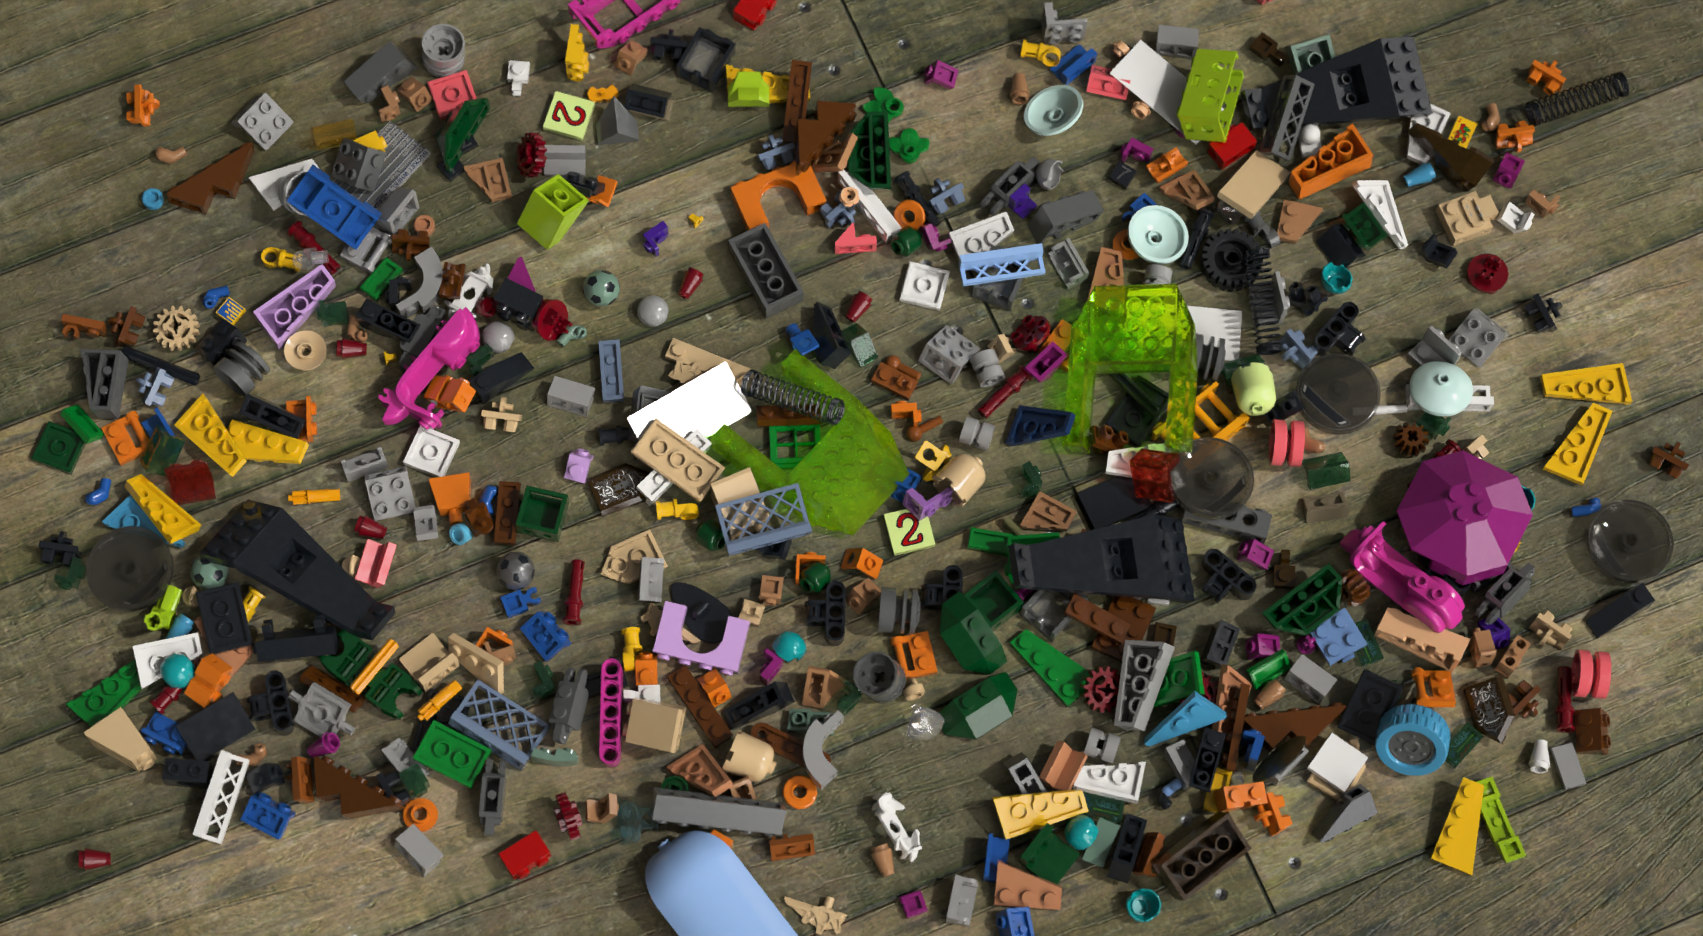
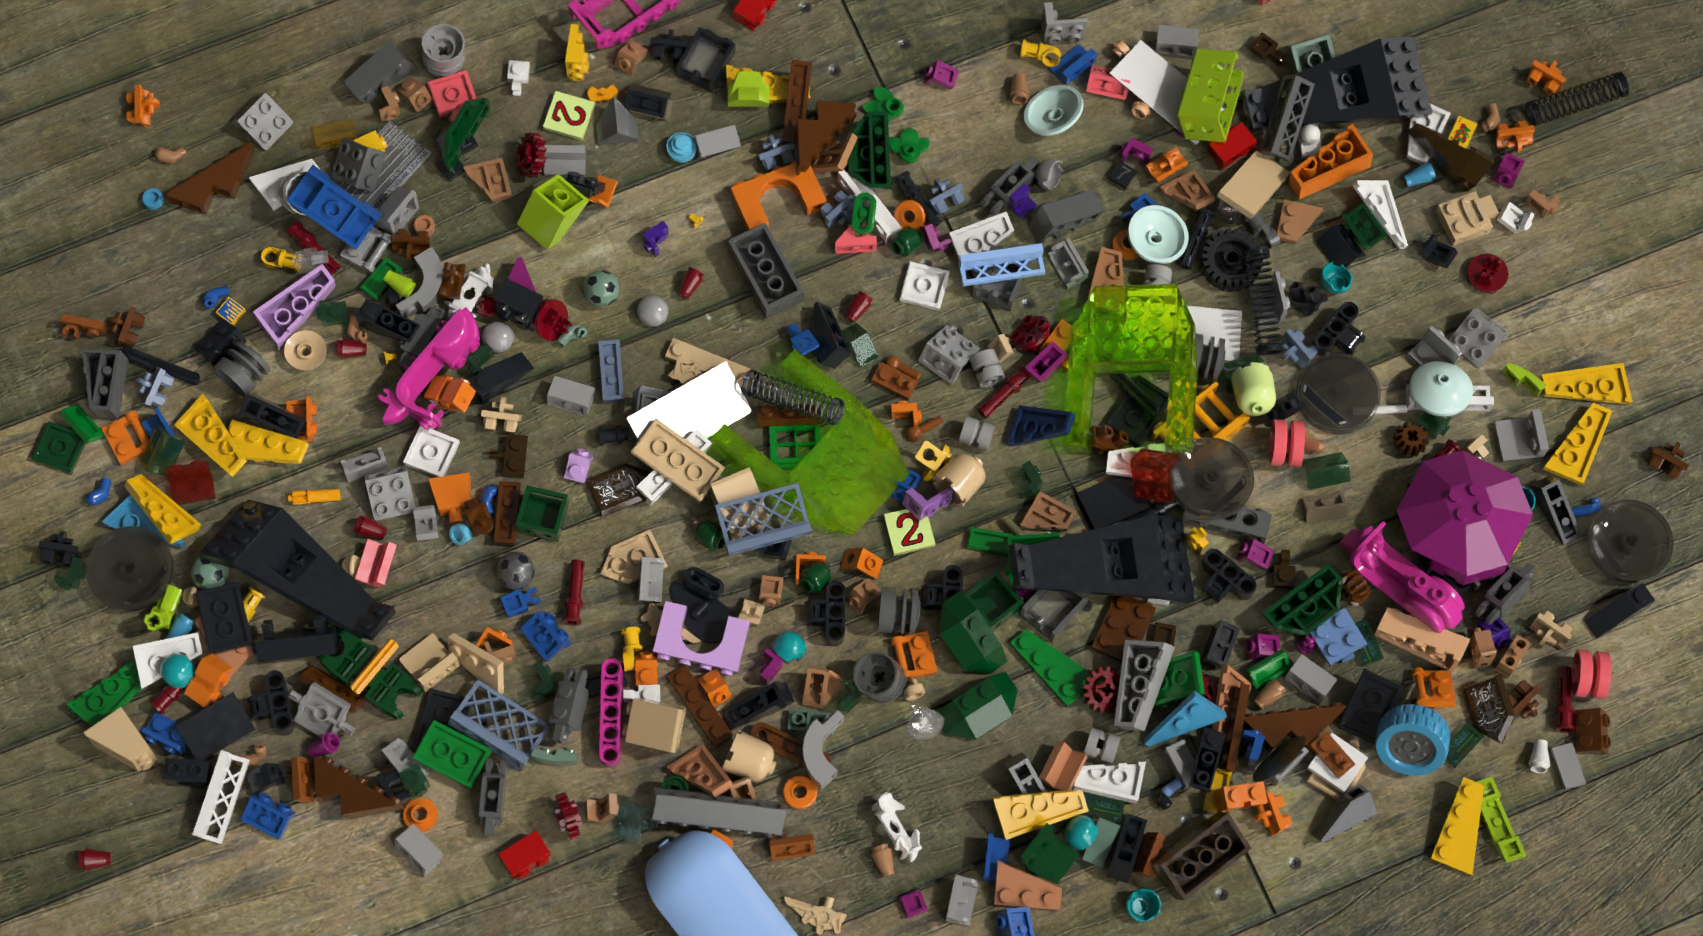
(185, 332): tan gear -> none
(400, 283): none -> lime cone
(439, 700): light orange piece -> none
(512, 456): none -> dark brown plate
(681, 147): none -> medium azure plate
(684, 511): yellow connector -> none
(703, 583): none -> black plate
(717, 141): none -> light grey hinge
(849, 191): light nougat plate -> none
(863, 213): none -> green plate
(1096, 619): reddish brown plate -> none
(1196, 540): none -> yellow plate
(1332, 755): none -> dark orange plate
(1518, 374): none -> lime slope
(1522, 437): none -> light grey bracket
(1537, 305): black hips -> none
(1556, 508): none -> black slope

